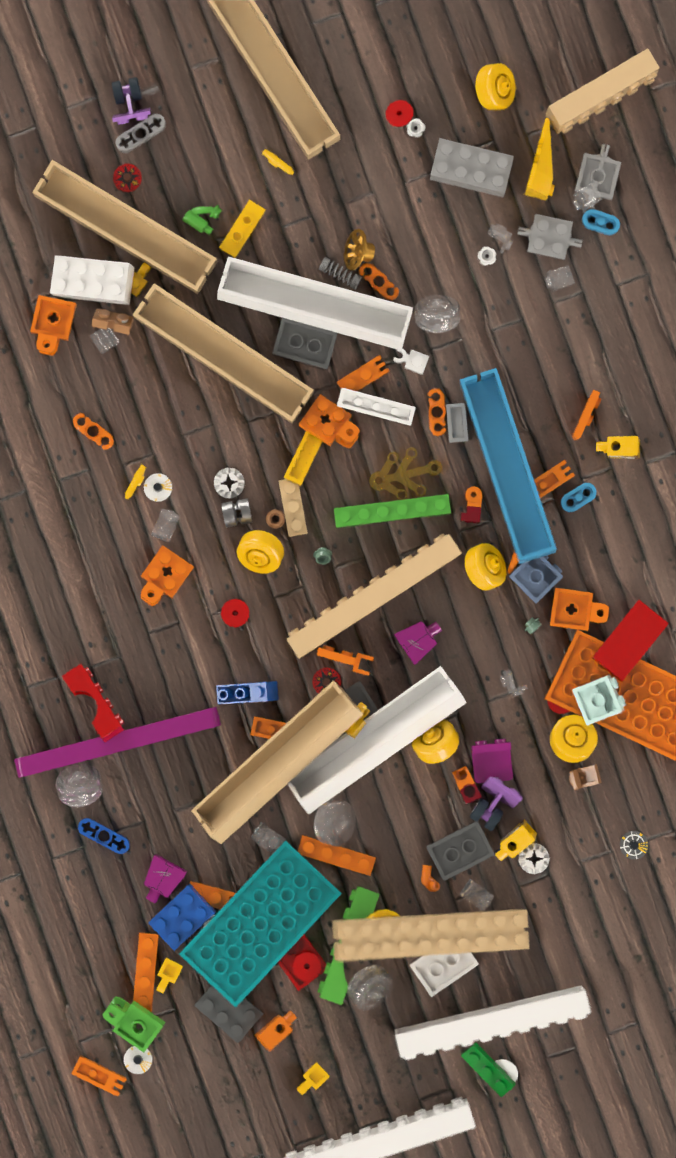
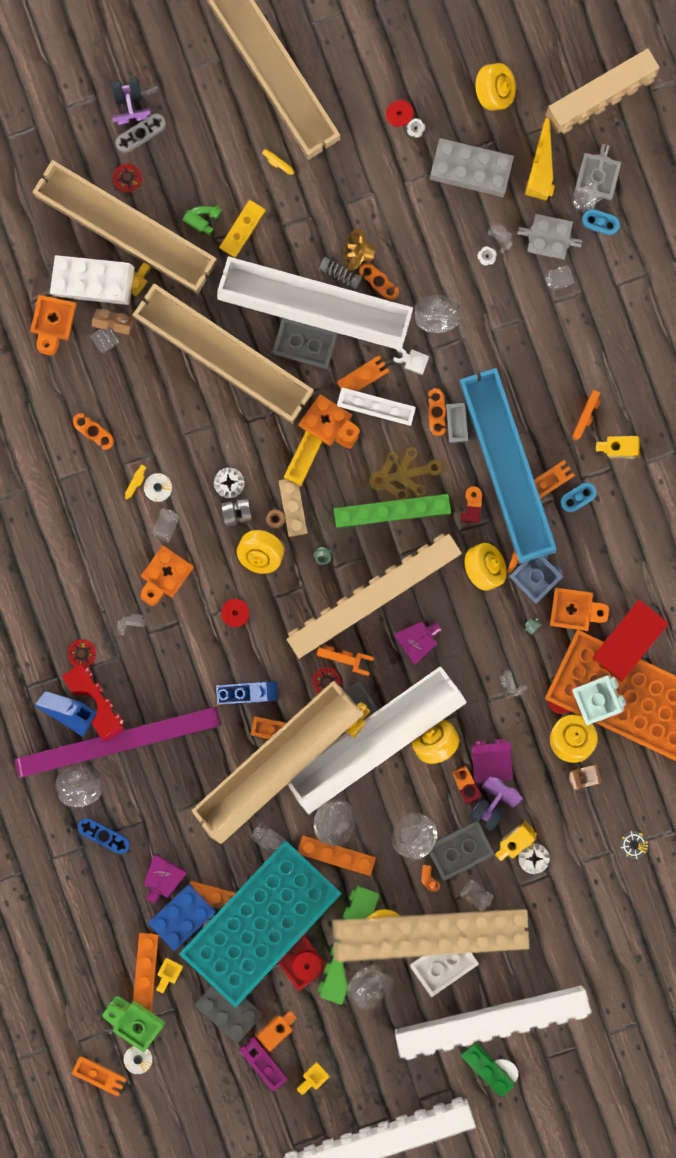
(67, 711): none -> blue slope
(82, 653): none -> piece
(134, 620): none -> clear bracket
(264, 1064): none -> magenta plate
(414, 836): none -> clear wheel

